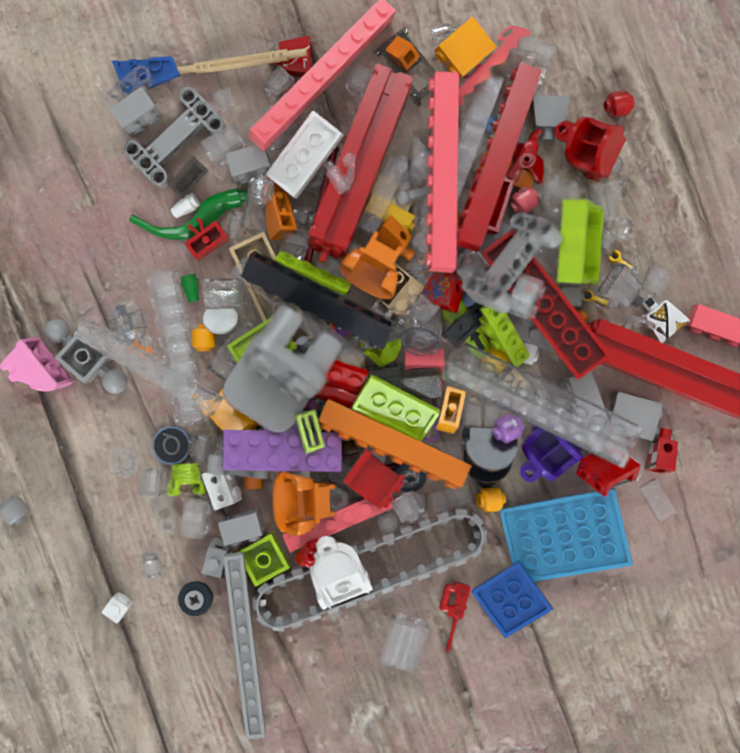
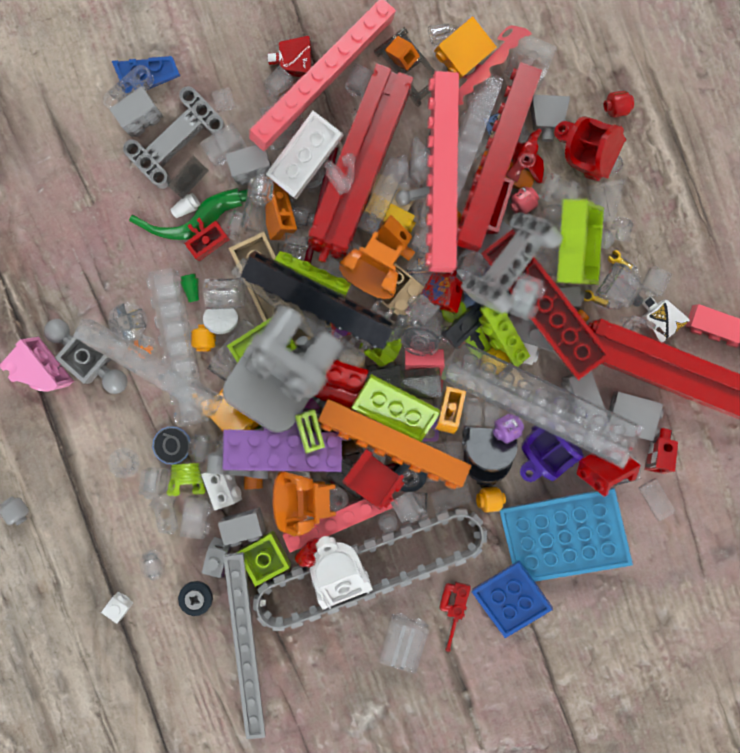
(242, 61): tan axle -> none

